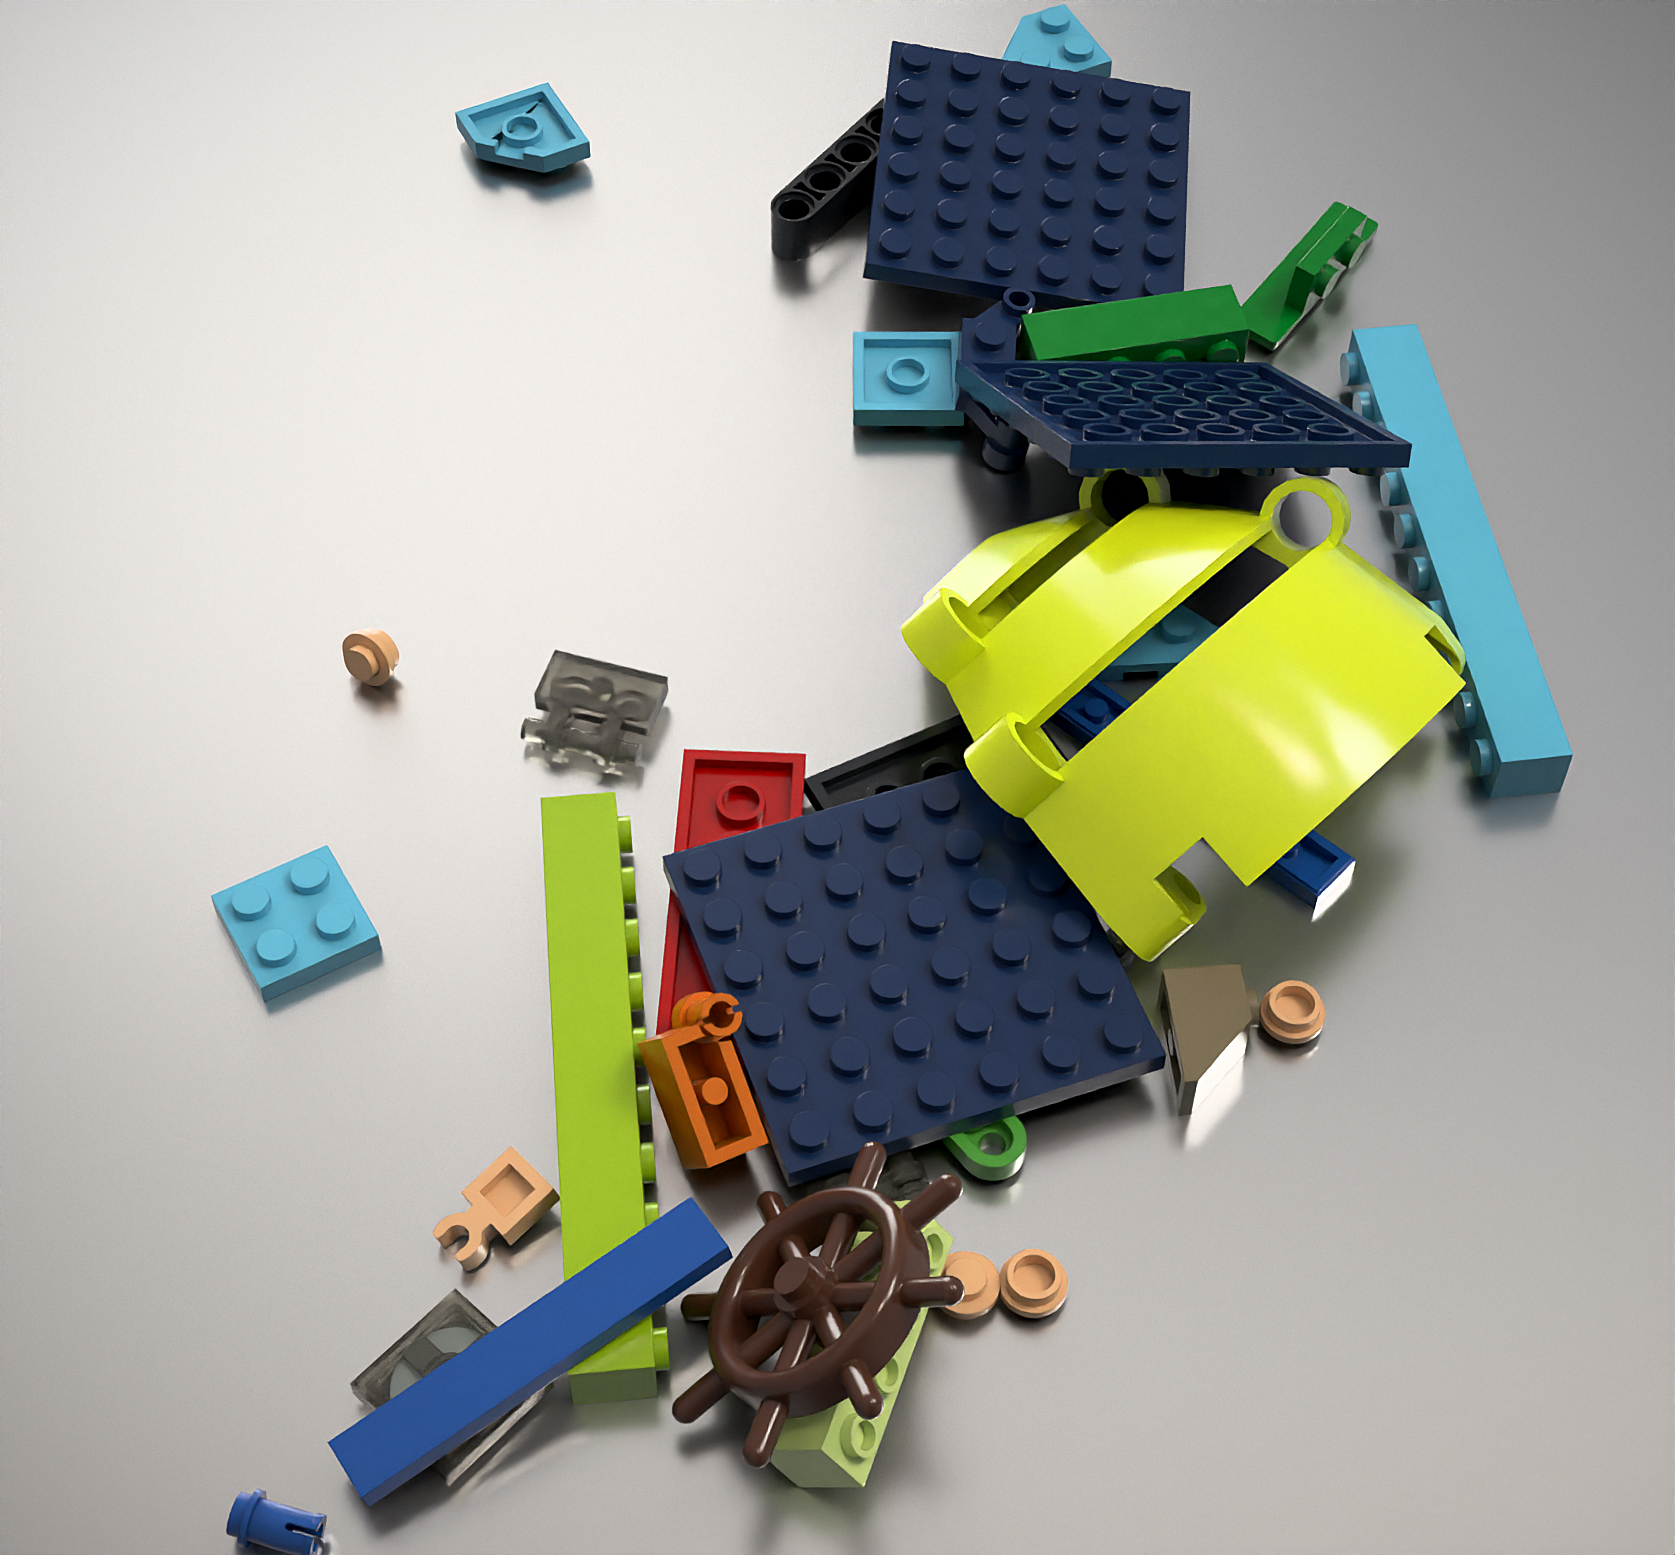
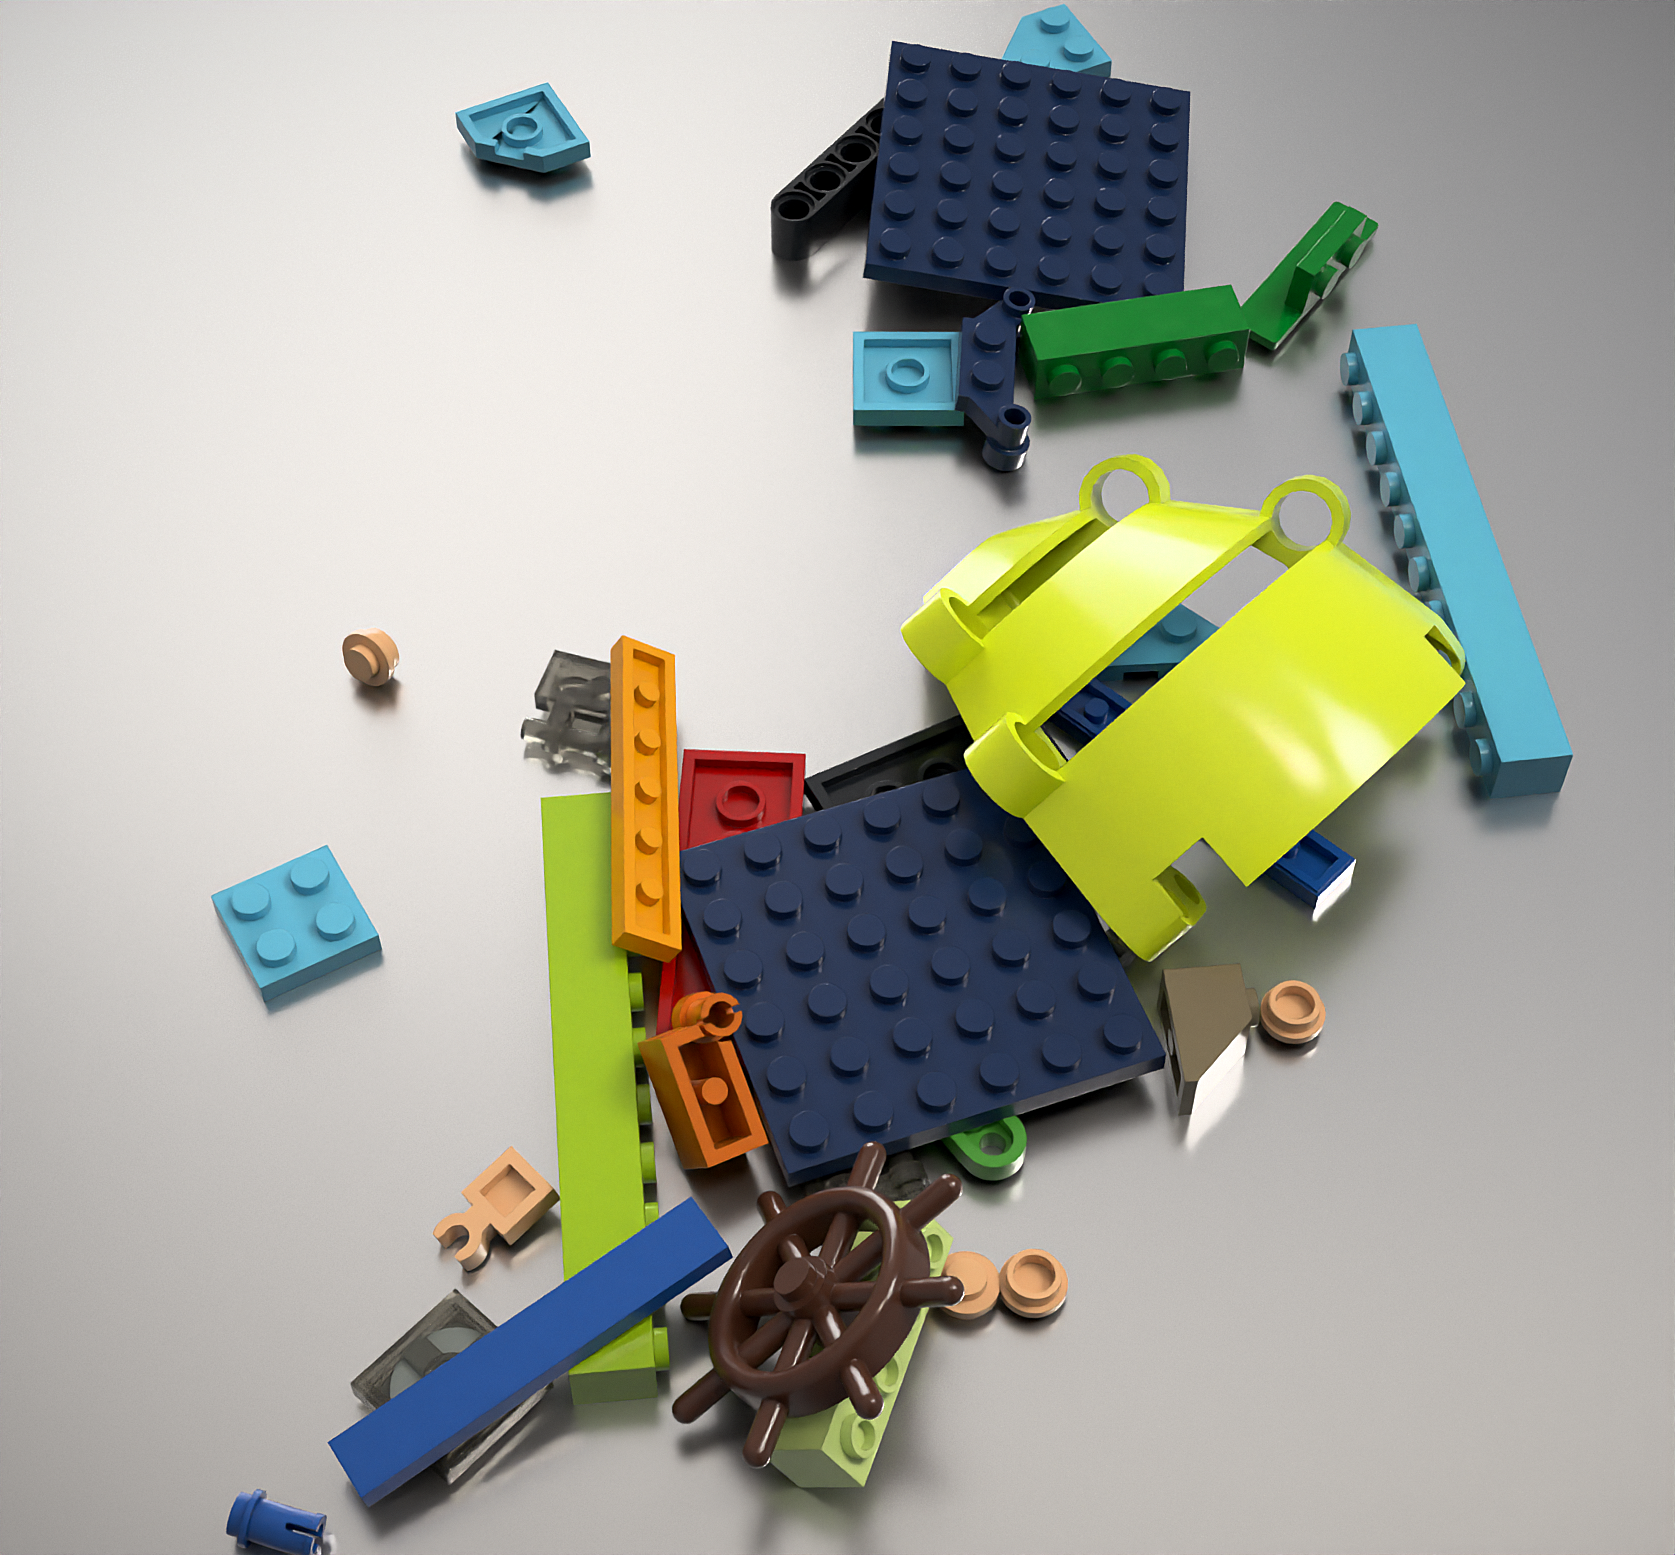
(644, 801): none -> light orange plate
(1179, 417): dark blue plate -> none

